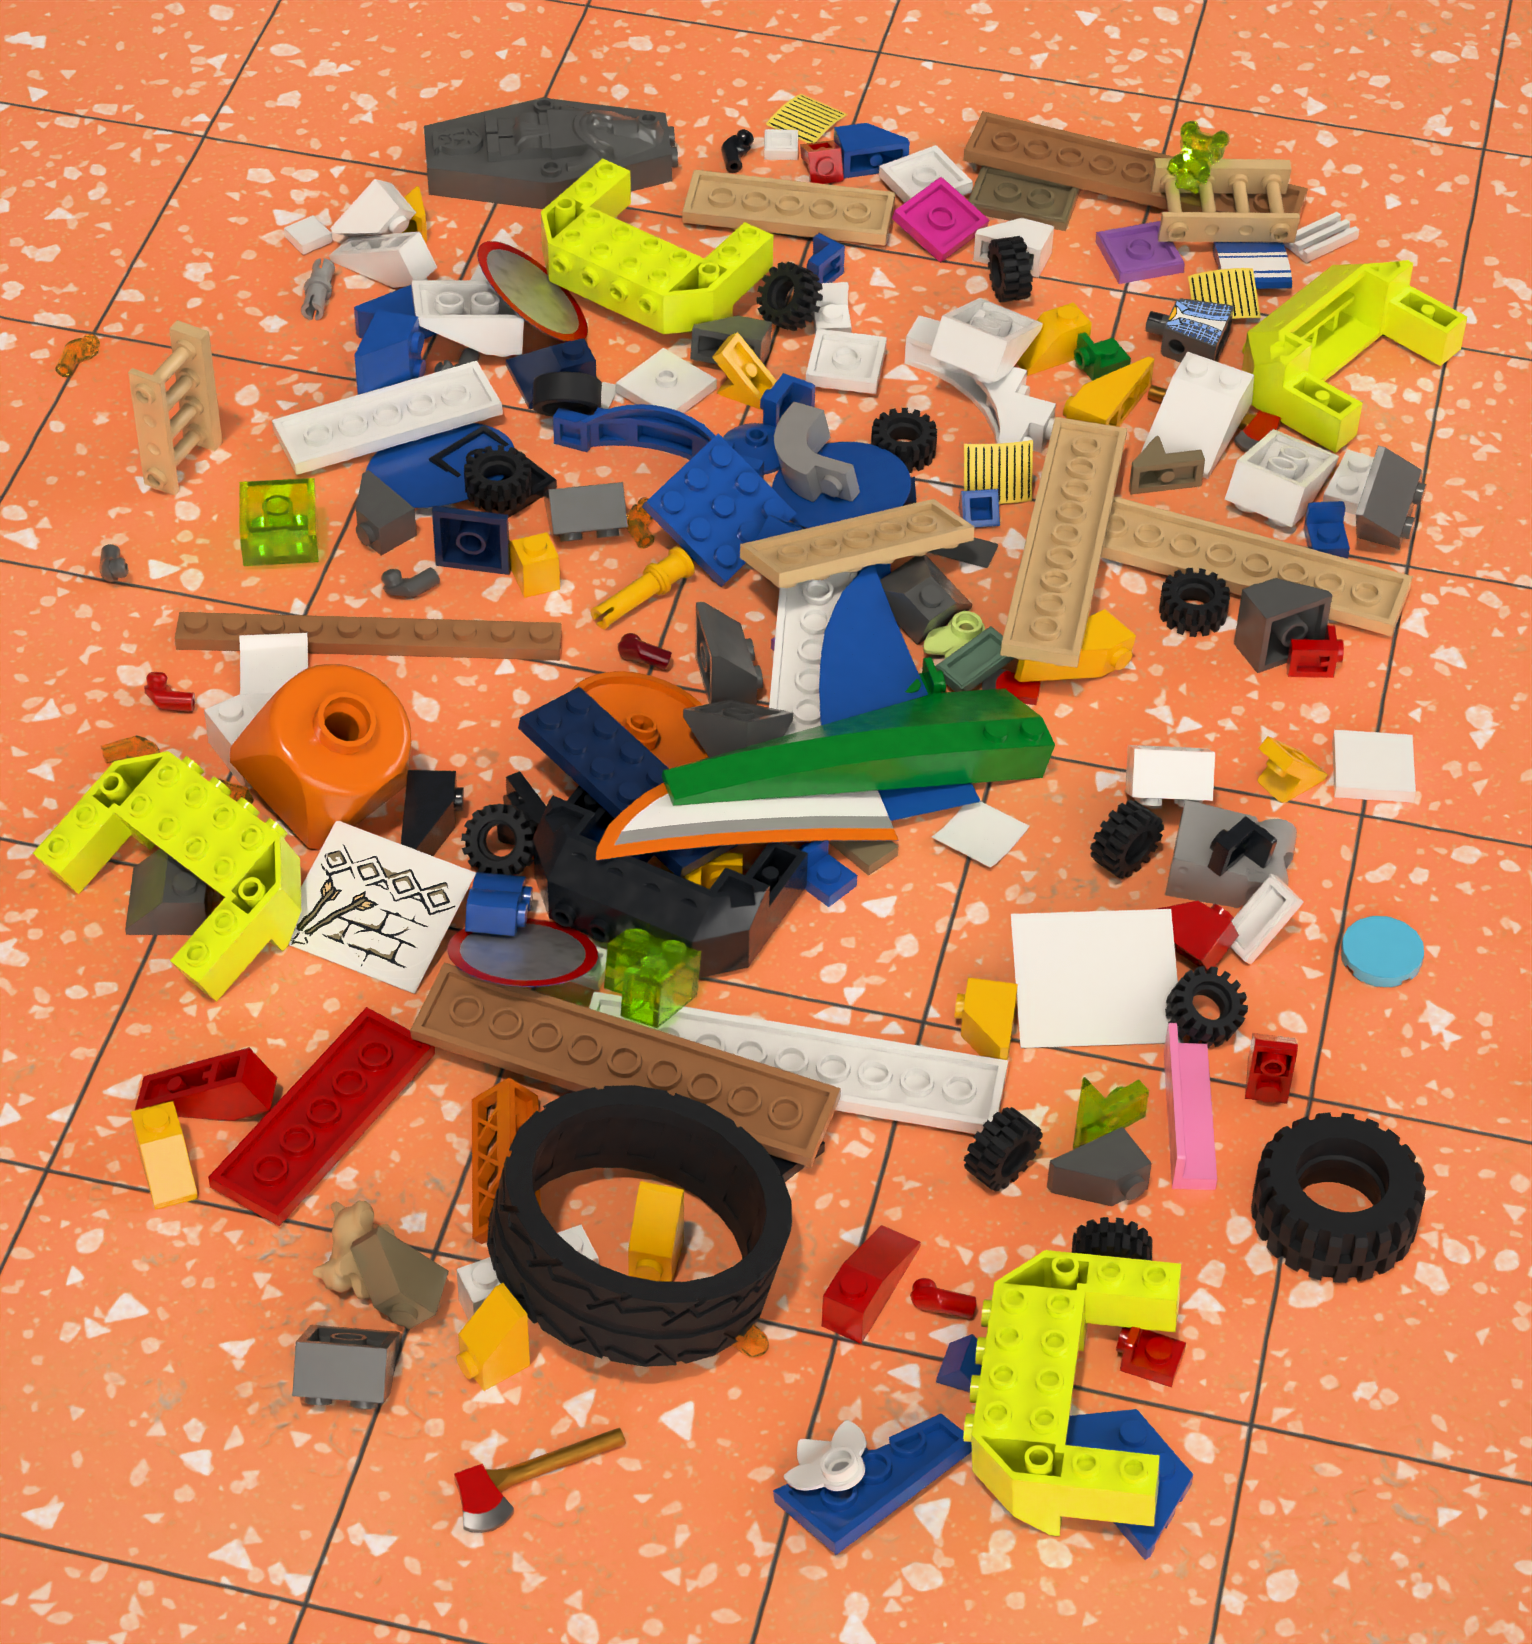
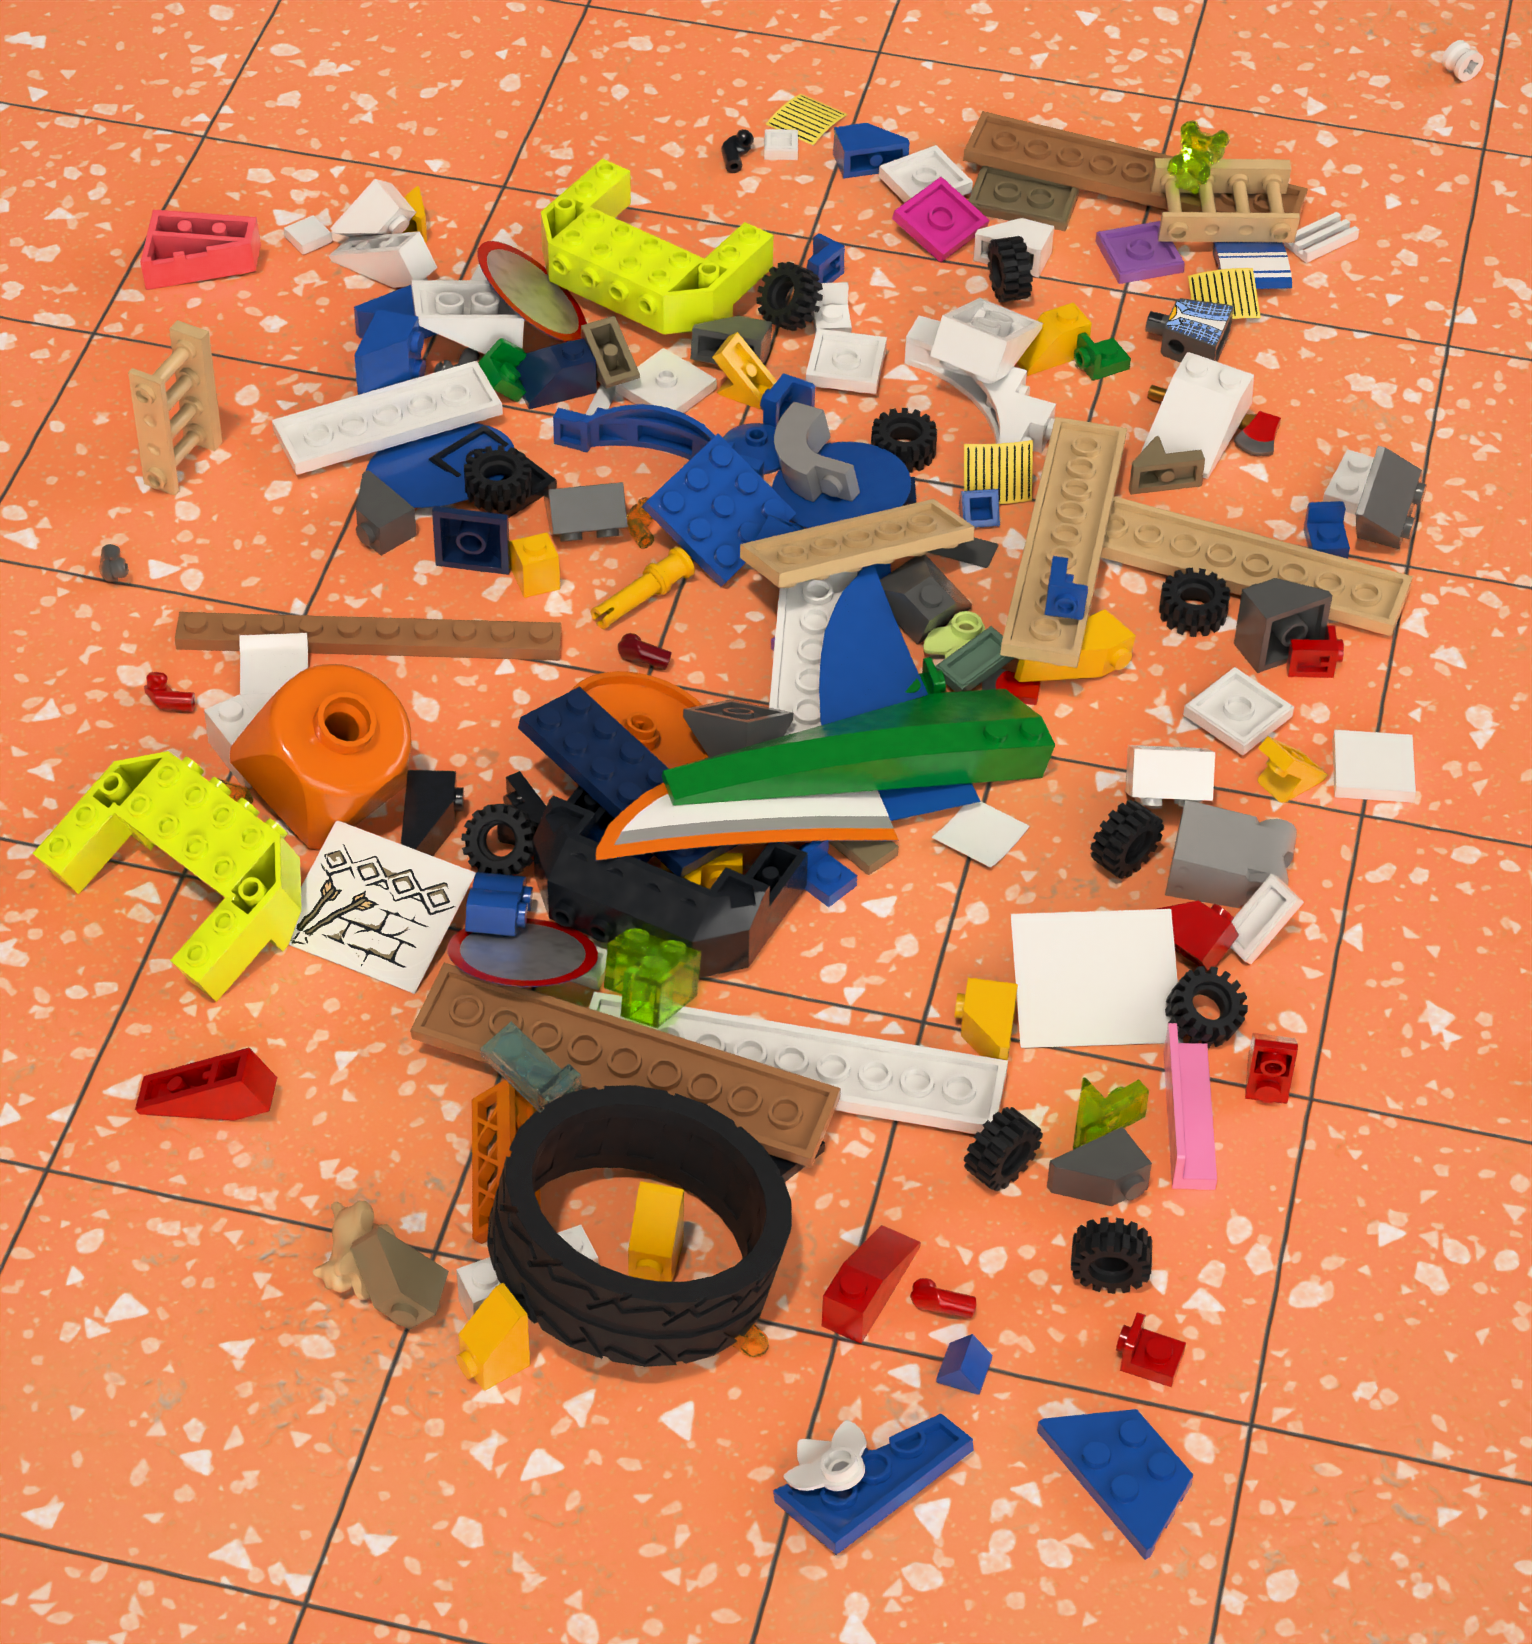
(76, 352): clear yellow arm -> none
(128, 748): clear yellow arm -> none
(163, 1155): yellow slope -> none
(166, 898): dark grey slope -> none
(198, 247): none -> coral wedge
(278, 522): clear neon green brick -> none
(318, 289): light grey pin -> none
(321, 1116): red plate -> none
(345, 1365): slope -> none
(409, 587): dark grey arm -> none
(482, 1488): piece -> none
(500, 368): none -> green bracket
(529, 1067): none -> clear light blue bracket
(542, 147): dark grey container -> none
(566, 391): black tyre -> none
(611, 352): none -> dark tan slope
(725, 657): dark grey slope -> none
(789, 207): tan plate -> none
(823, 161): red bracket -> none
(1028, 1384): neon yellow wedge -> none
(1063, 596): none -> blue bracket
(1112, 395): yellow slope -> none
(1238, 711): none -> white plate
(1242, 839): black bracket -> none
(1279, 478): white slope -> none
(1328, 327): neon yellow wedge -> none
(1330, 1240): black tyre -> none
(1382, 951): medium azure tile -> none
(1462, 60): none -> white wheel

